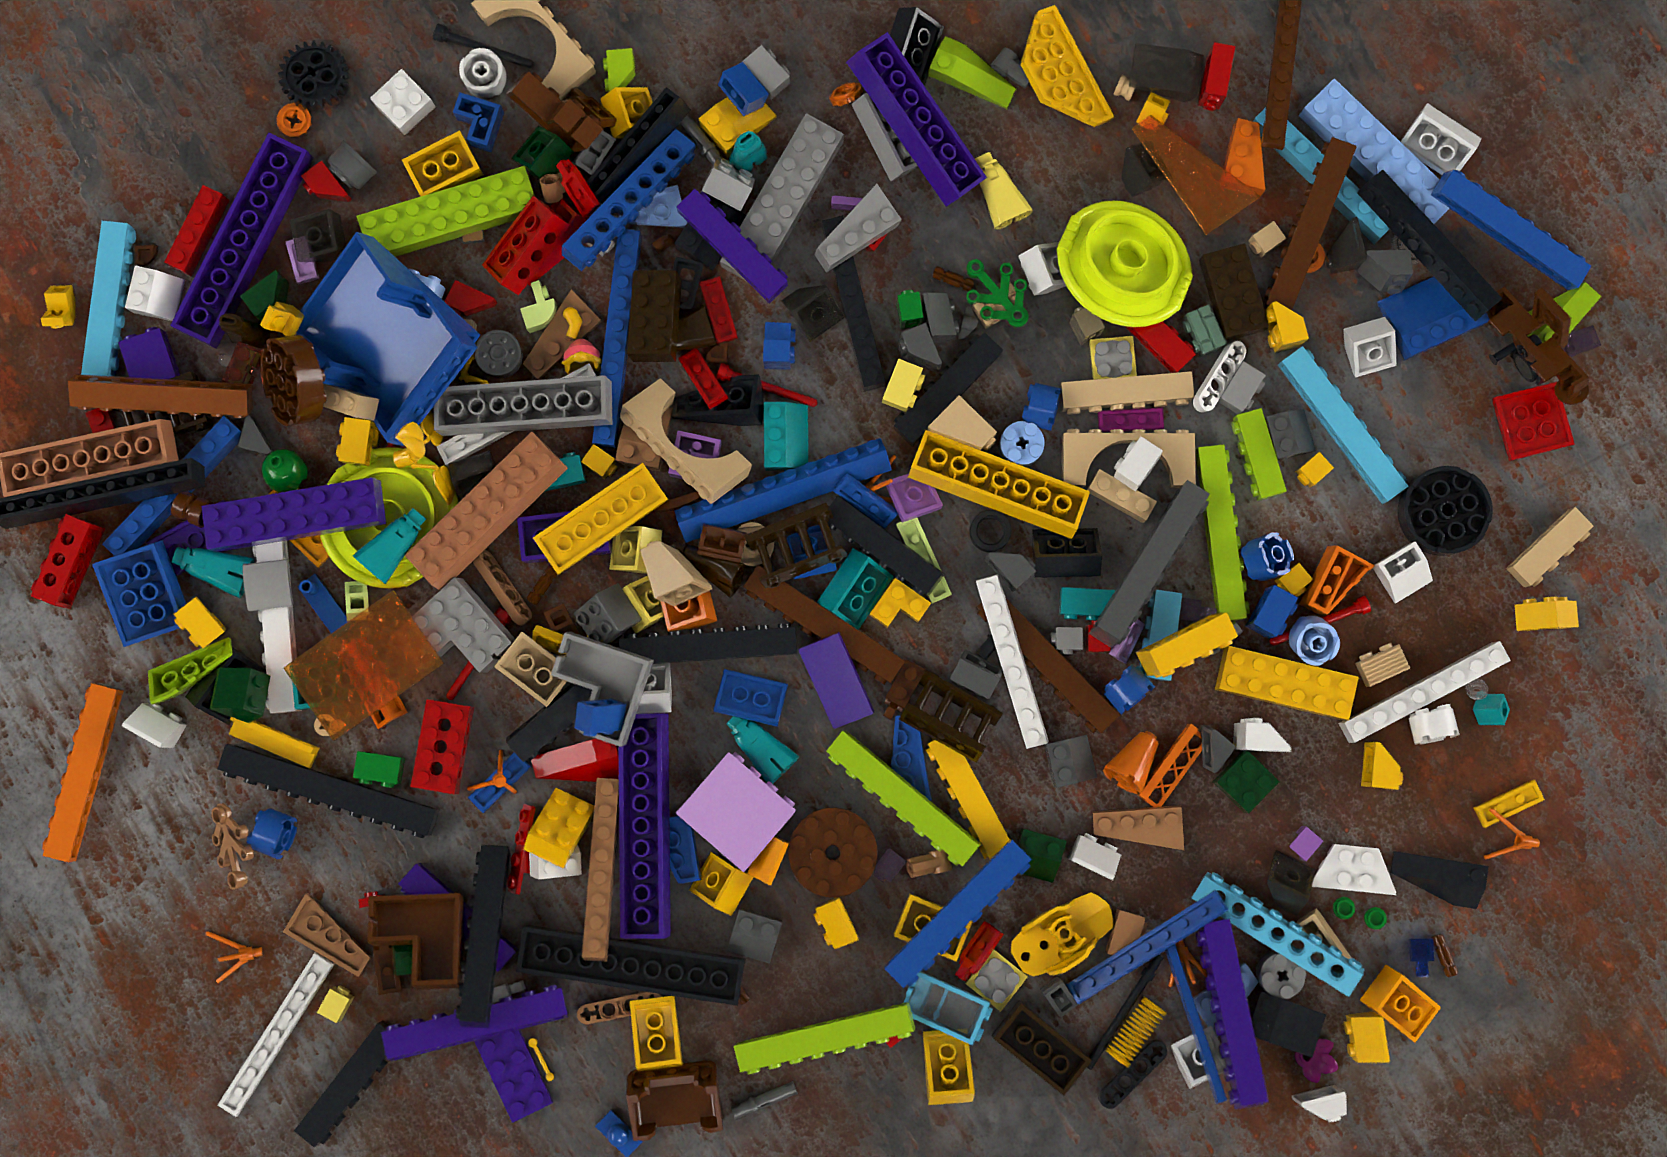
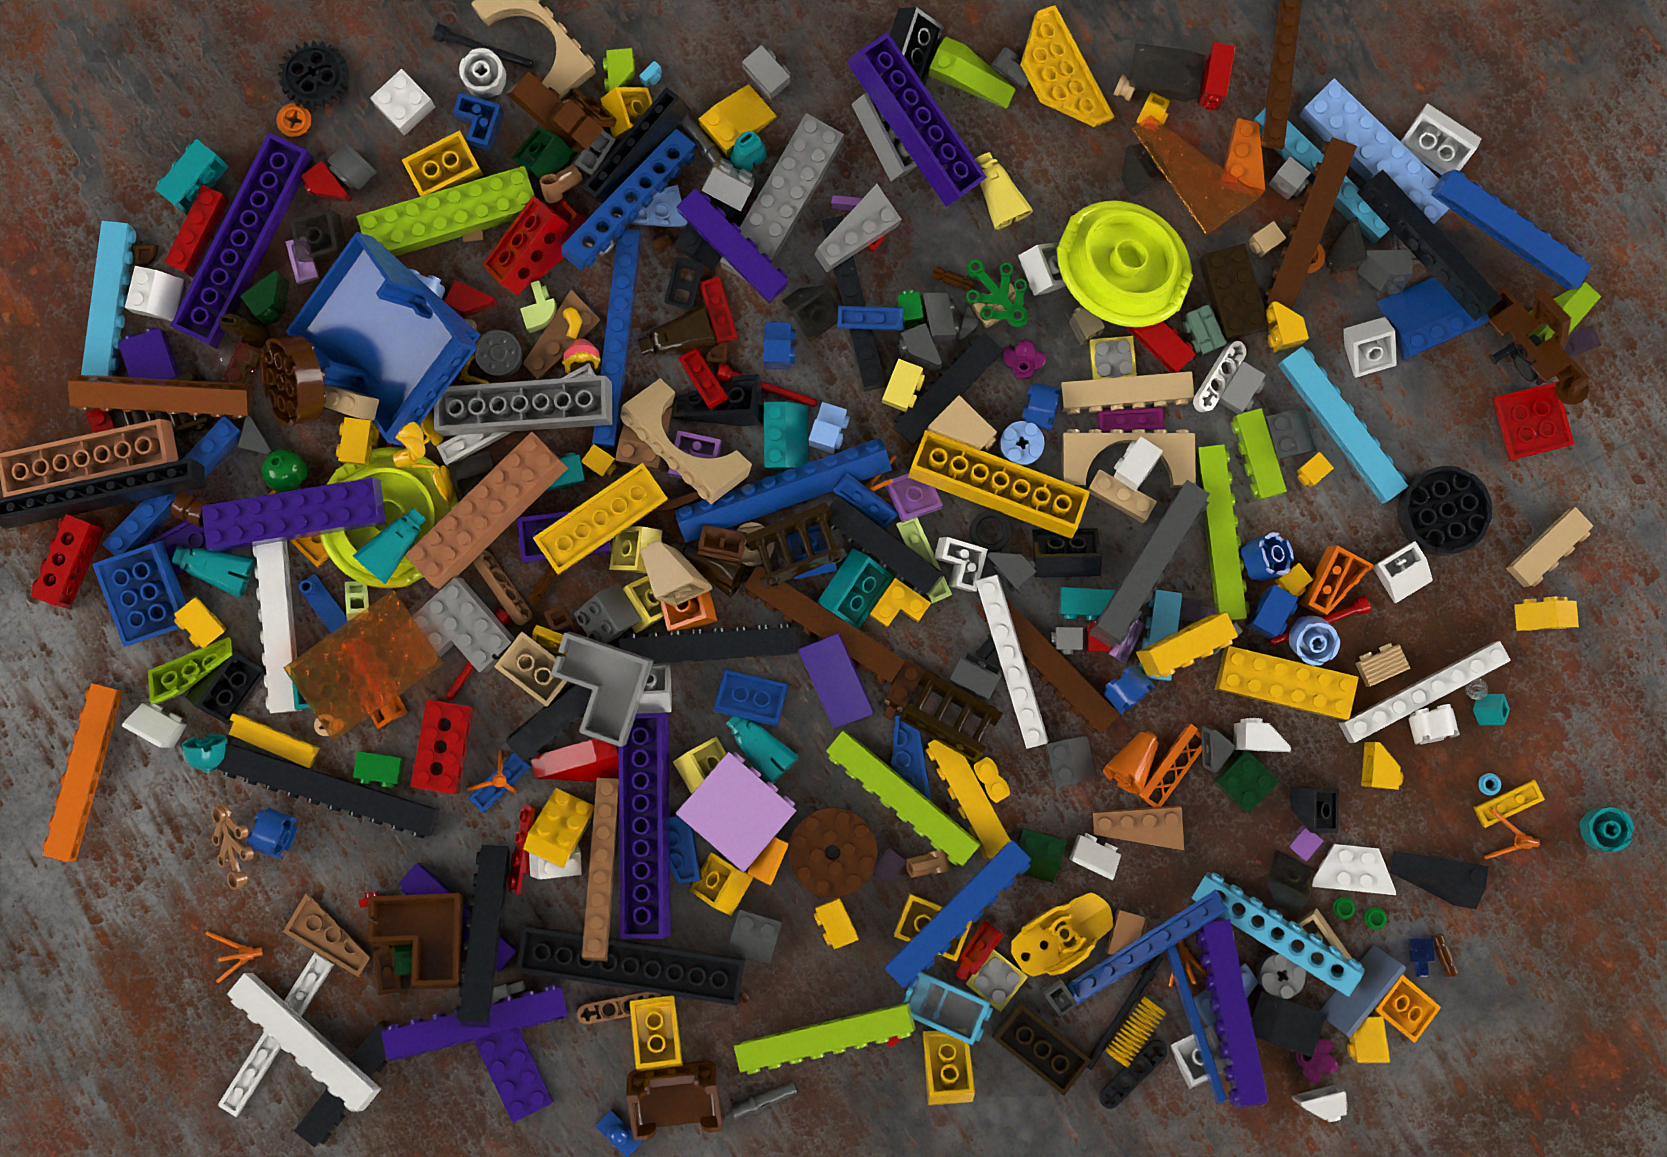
(60, 306): yellow brick -> none
(188, 174): none -> teal brick
(206, 752): none -> teal cylinder
(240, 693): dark green slope -> none
(267, 585): light grey slope -> none
(282, 318): yellow brick -> none
(303, 1042): none -> white brick
(336, 1003): light yellow brick -> none
(533, 1043): yellow hinge -> none
(577, 188): red hinge -> none
(600, 716): blue brick -> none
(651, 74): none -> medium azure plate
(654, 316): dark brown brick -> none
(699, 763): none -> light yellow slope
(743, 89): blue brick -> none
(827, 428): none -> light blue brick
(846, 93): orange gear -> none
(870, 318): none -> blue tile
(967, 562): none -> white brick
(994, 785): none -> yellow brick
(1023, 356): none -> magenta plate
(1290, 179): none -> light grey brick
(1316, 808): none -> black slope
(1378, 977): none -> sand blue tile
(1496, 784): none -> medium azure plate
(1618, 834): none -> teal brick

